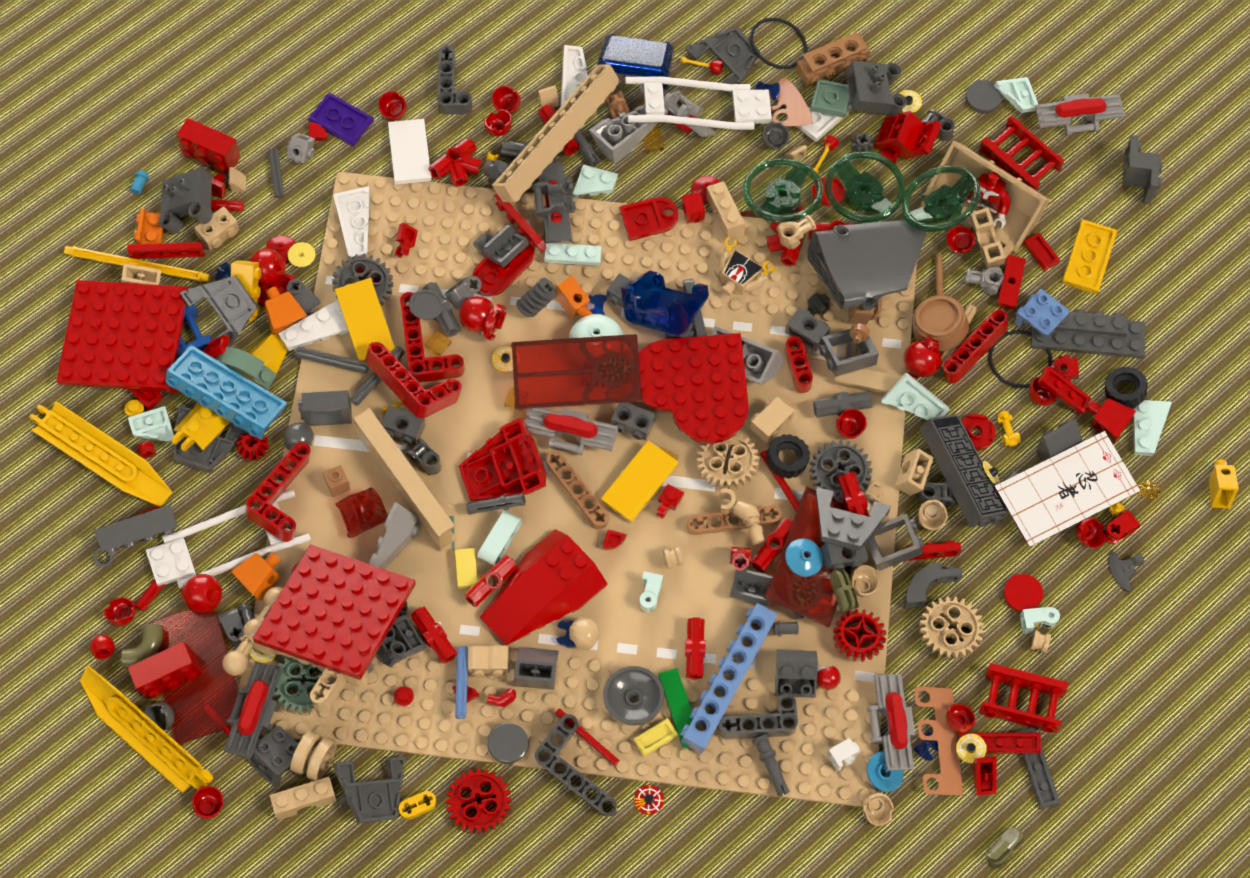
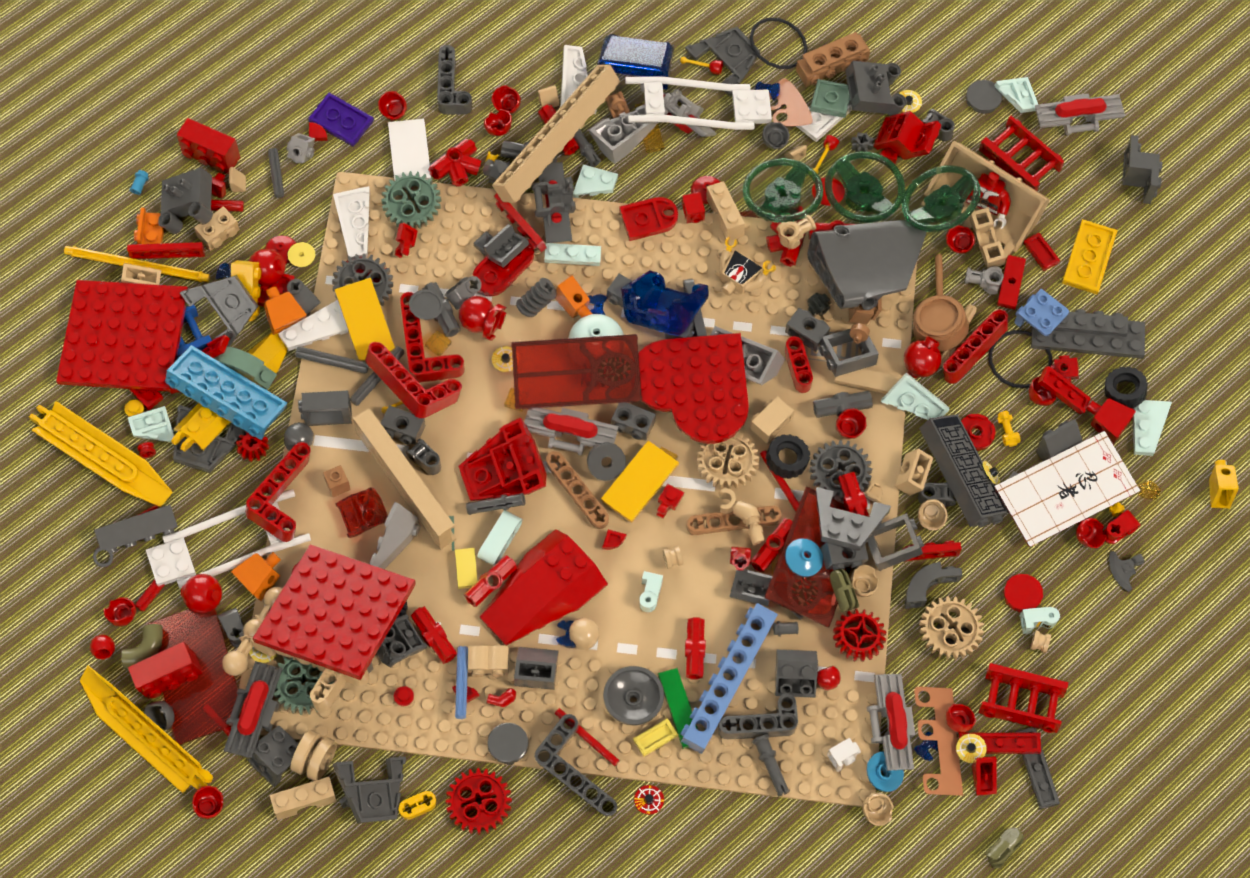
(246, 612): dark grey pin -> none
(426, 192): none -> sand green gear
(610, 471): none -> dark grey tile

